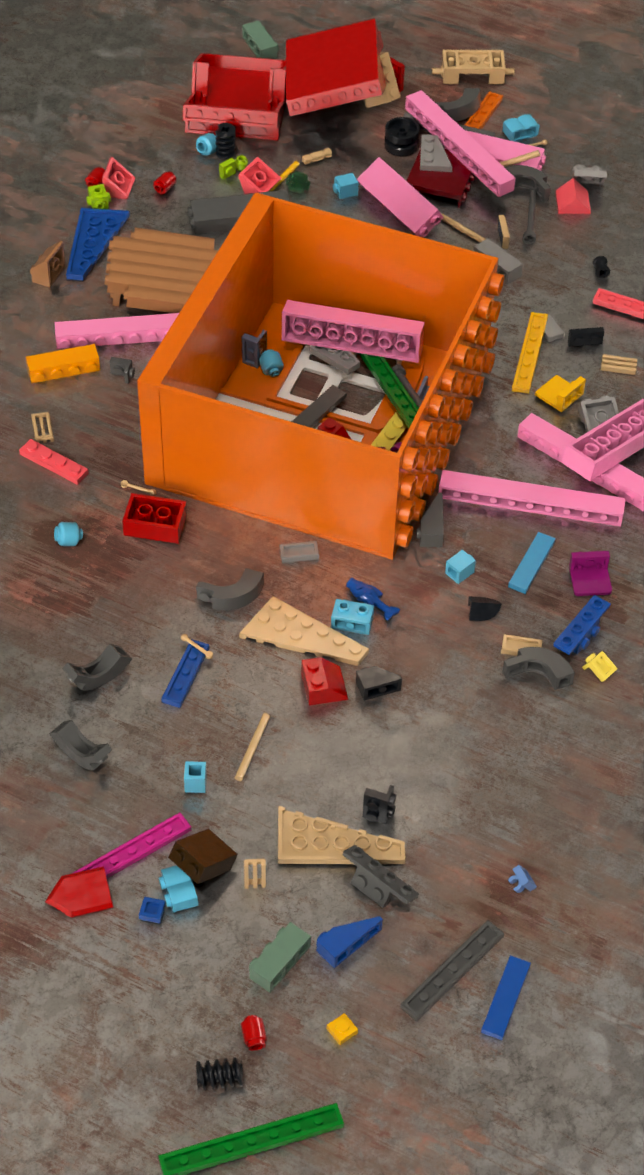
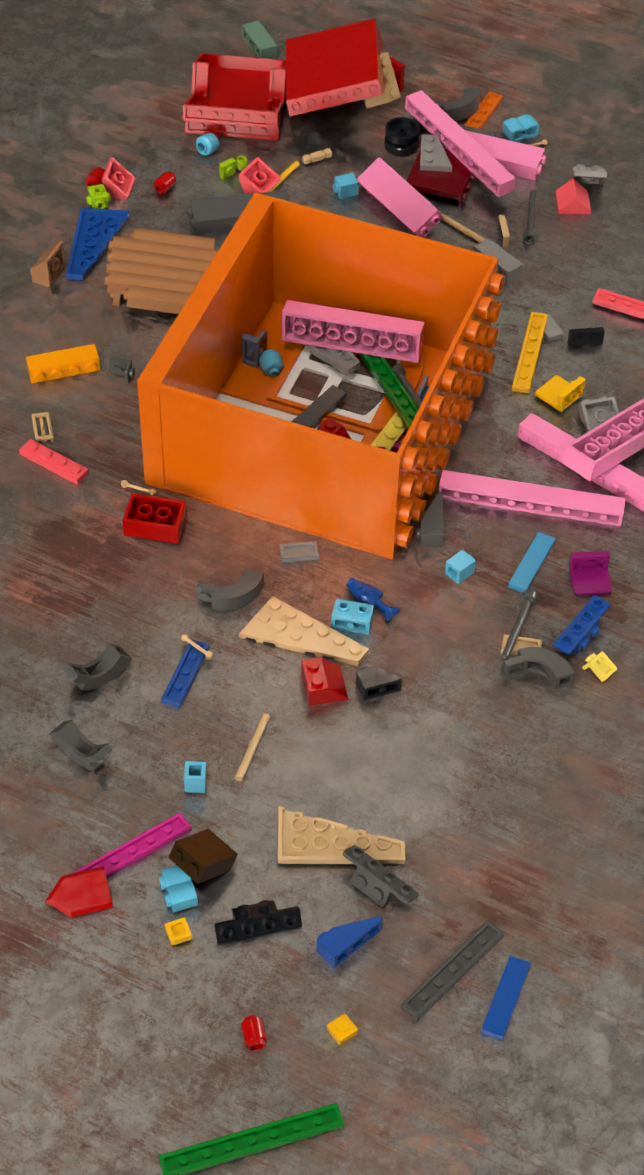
(68, 534): medium azure head -> none
(113, 330): bright pink brick -> none
(152, 909): blue plate -> none
(178, 931): none -> yellow plate
(219, 1073): black piece -> none
(225, 141): black piece -> none
(255, 880): tan tile -> none
(256, 921): none -> black bracket
(279, 956): sand green brick -> none
(297, 182): clear green head -> none
(379, 805): black bracket -> none
(473, 62): tan brick -> none
(482, 608): black brick -> none
(522, 158): tan bar -> none
(524, 879): medium blue tile -> none
(528, 599): none -> dark grey piece
(531, 179): dark grey arch -> none
(602, 269): black bush -> none
(619, 364): tan tile -> none

